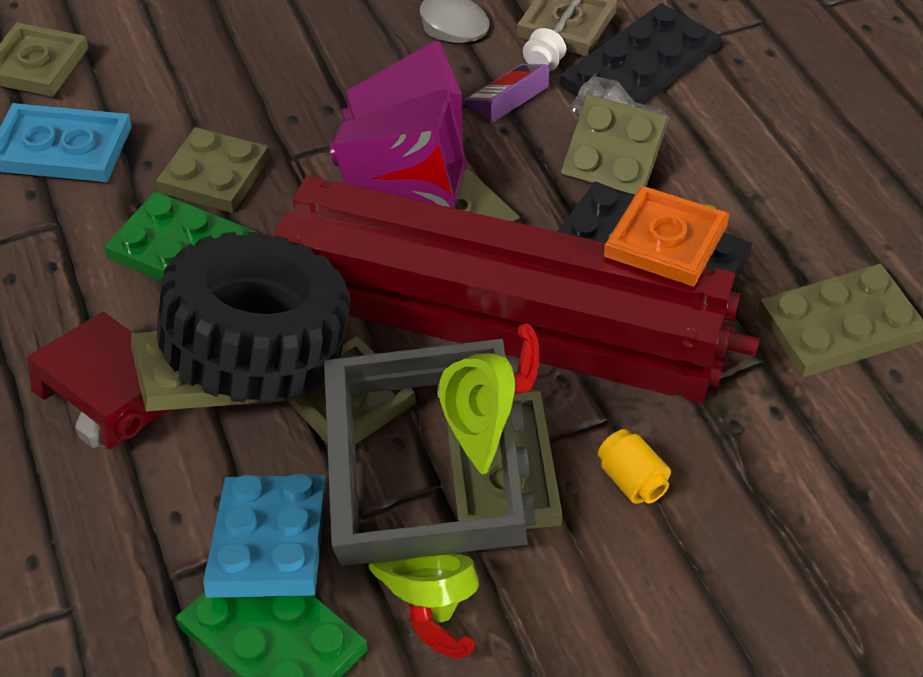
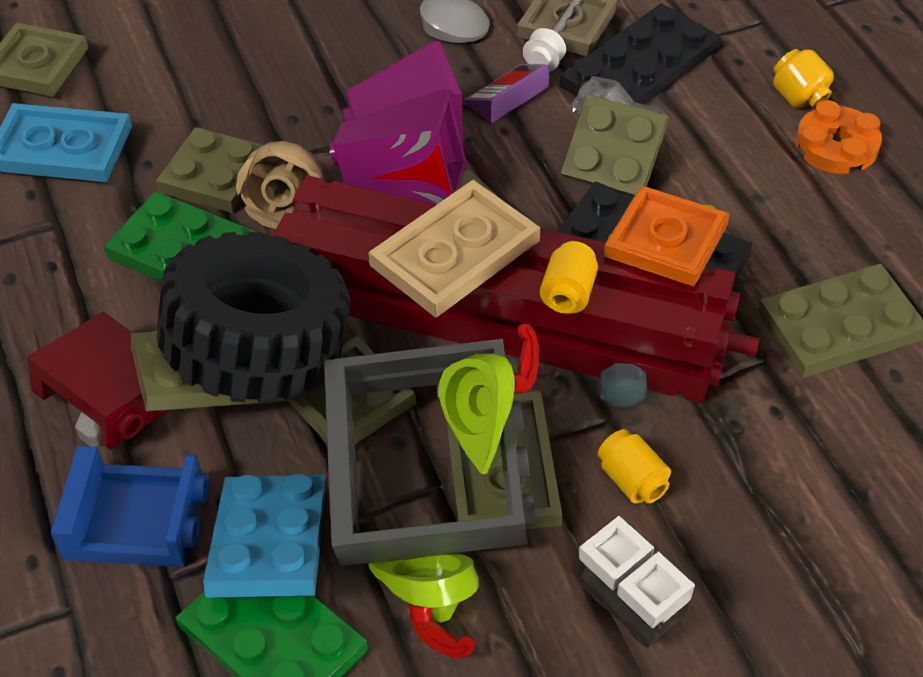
(129, 511): none -> blue panel
(273, 178): none -> tan cylinder
(454, 247): none -> tan plate
(569, 278): none -> yellow brick
(623, 385): none -> clear light blue tile
(633, 583): none -> white hips
(803, 78): none -> yellow head
(858, 132): none -> orange plate

